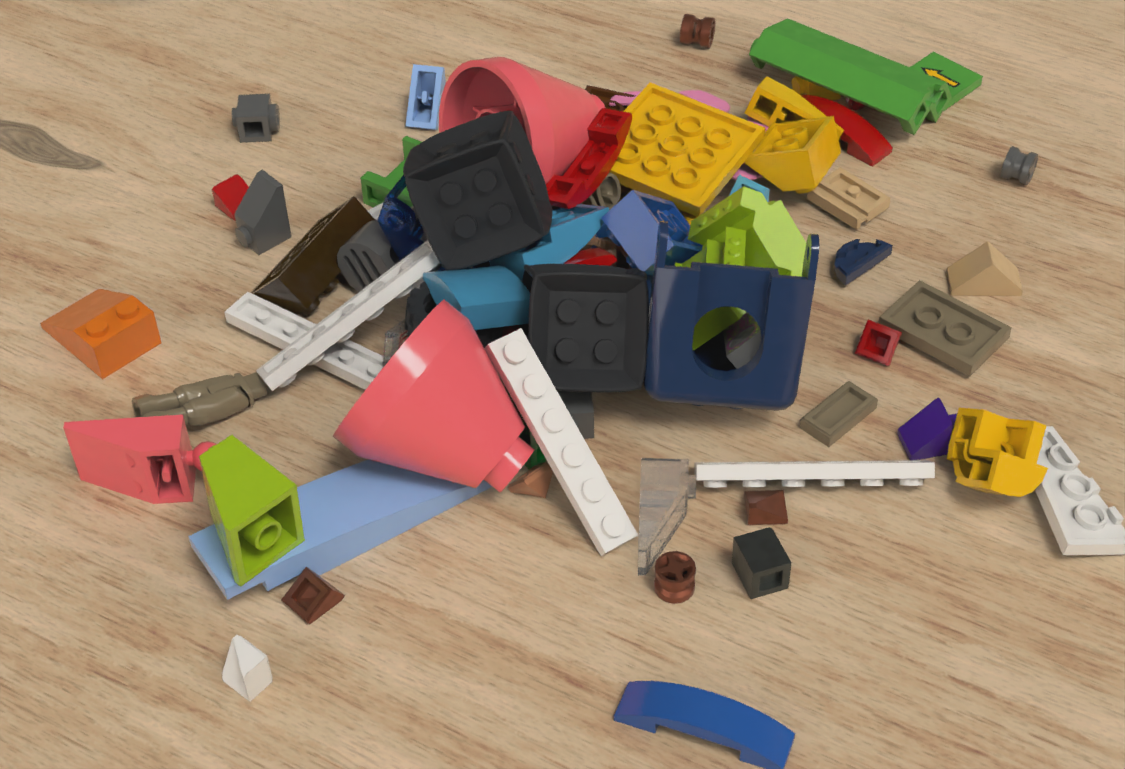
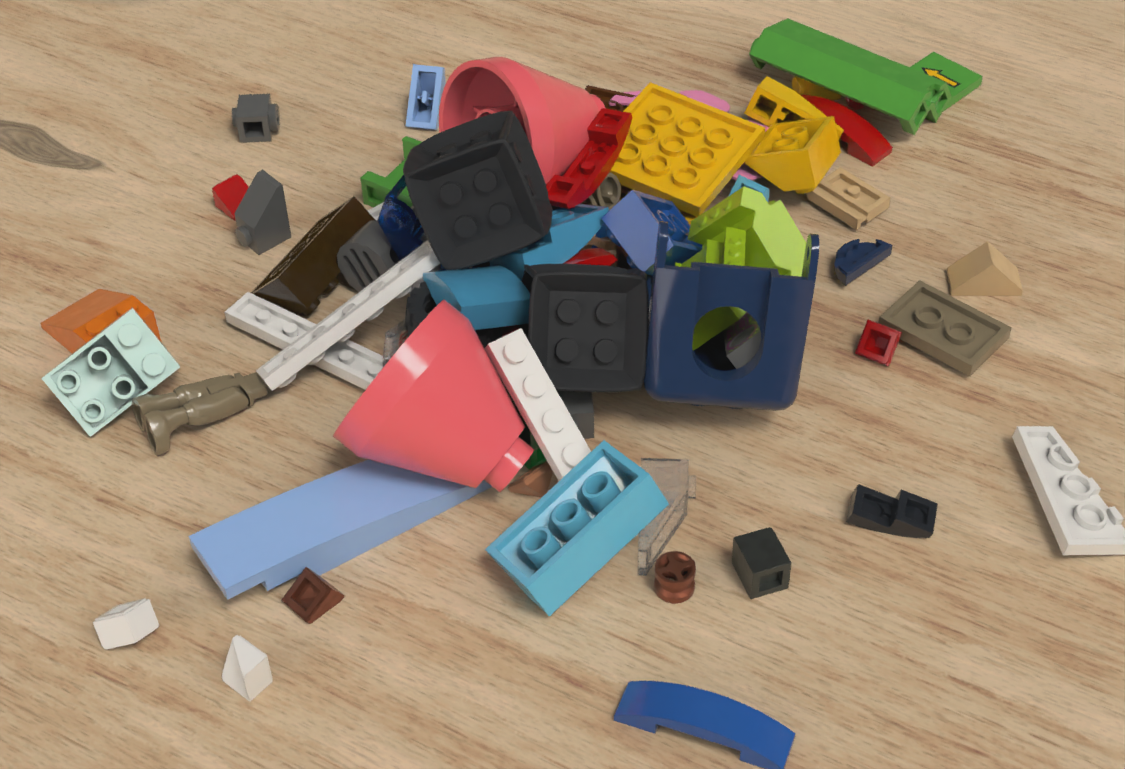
(110, 371): none -> light aqua slope
(126, 623): none -> white slope
(137, 456): coral slope -> none
(251, 508): lime slope -> none
(577, 526): none -> medium azure slope
(697, 30): copper wheel -> none
(765, 507): copper slope -> none
(830, 472): white plate -> none
(838, 413): dark tan tile -> none
(899, 516): none -> black slope
(927, 432): dark purple slope -> none
(996, 452): yellow brick -> none
(1019, 165): dark grey wheel -> none

